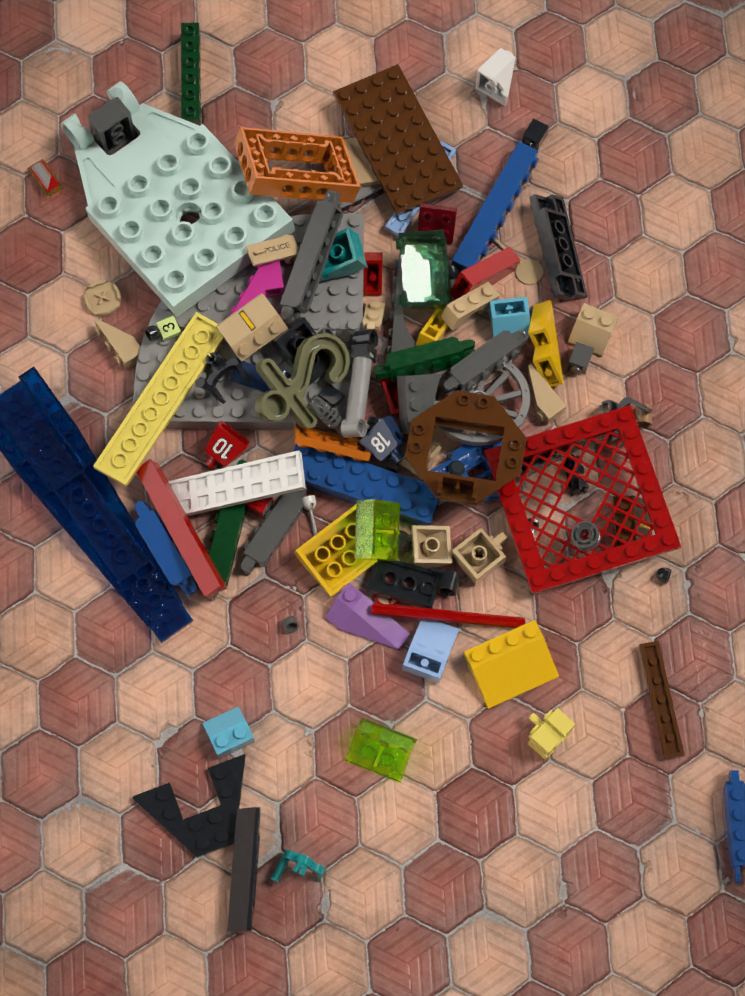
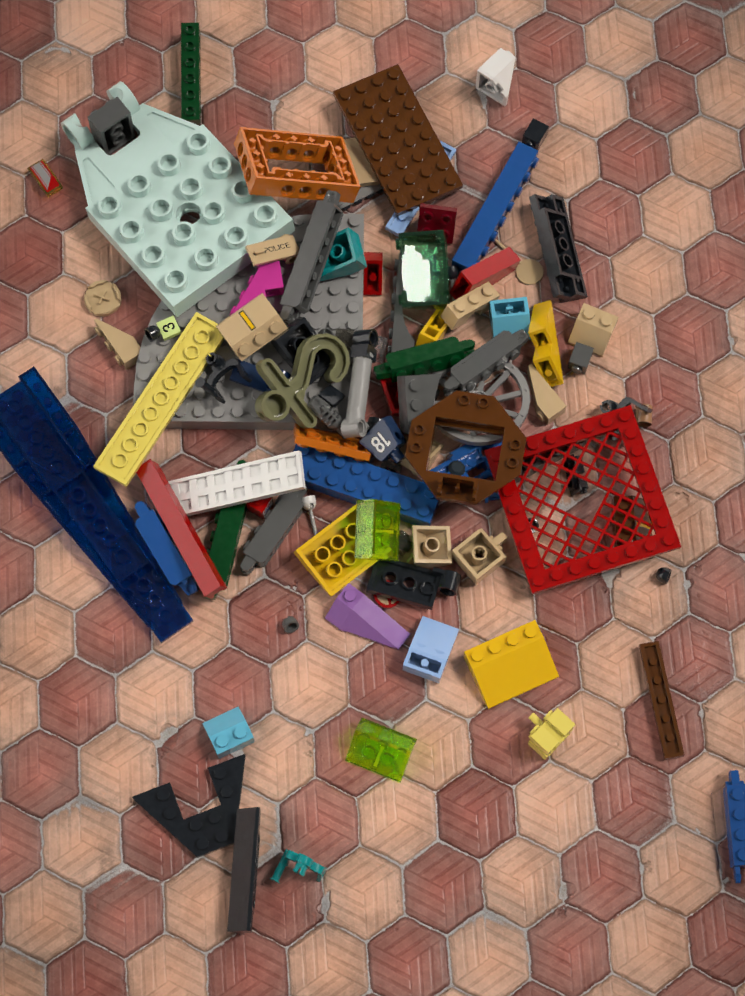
(224, 445): red torso -> none
(373, 315): tan hinge -> none
(447, 615): red axle -> none
(581, 528): dark grey wheel -> none

